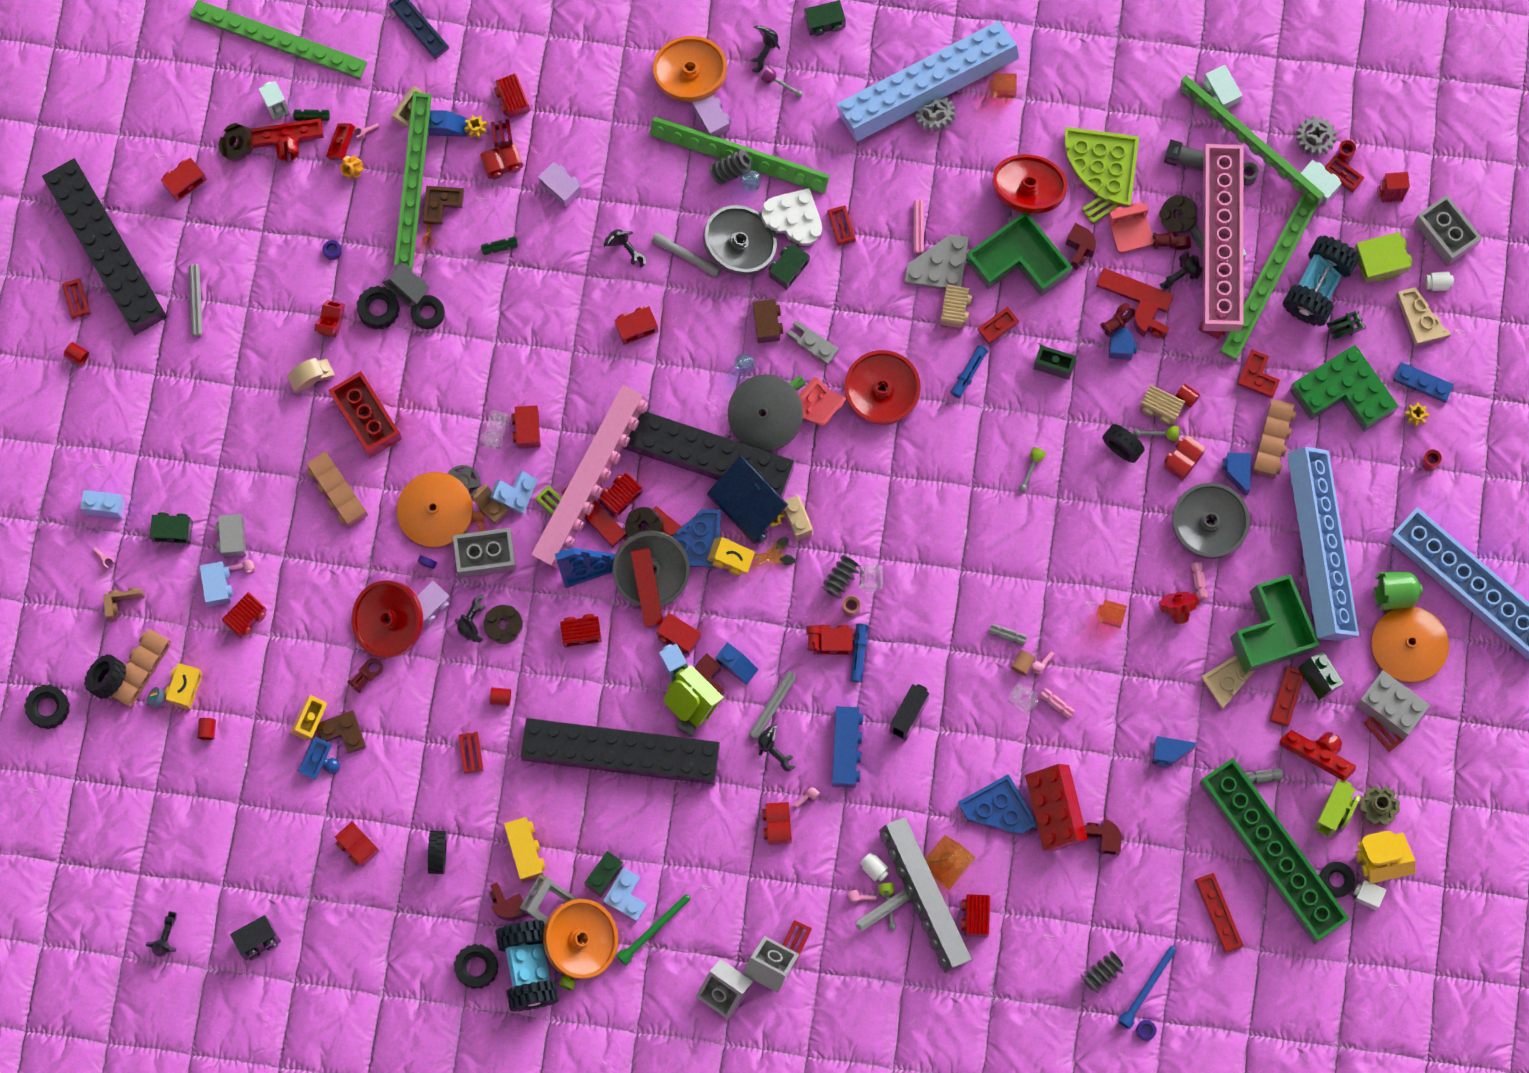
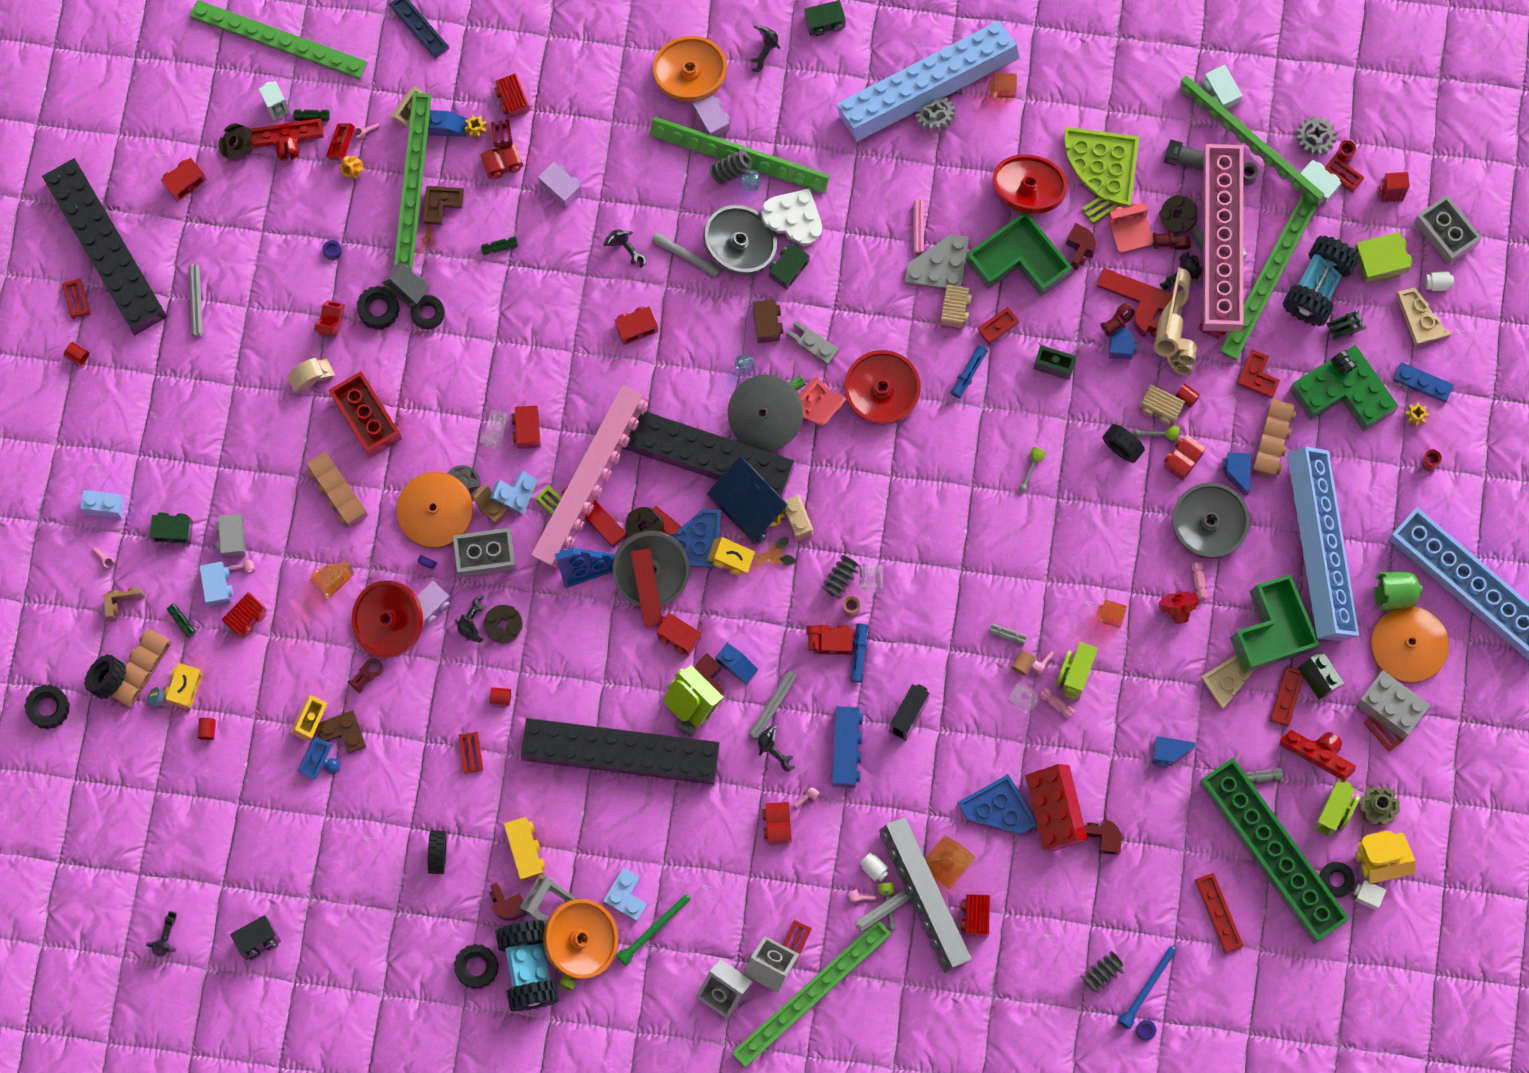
(181, 620): none -> dark green axle
(331, 578): none -> slope
(356, 843): red brick -> none
(479, 517): clear orange hand -> none
(580, 631): red brick -> none
(604, 874): dark green brick -> none
(620, 495): red brick -> none
(672, 660): light blue brick -> none
(770, 76): hinge -> none
(811, 993): none -> bright green plate
(846, 240): red tile -> none
(1076, 670): none -> lime brick
(1168, 339): none -> tan panel
(1343, 362): none -> black wheel

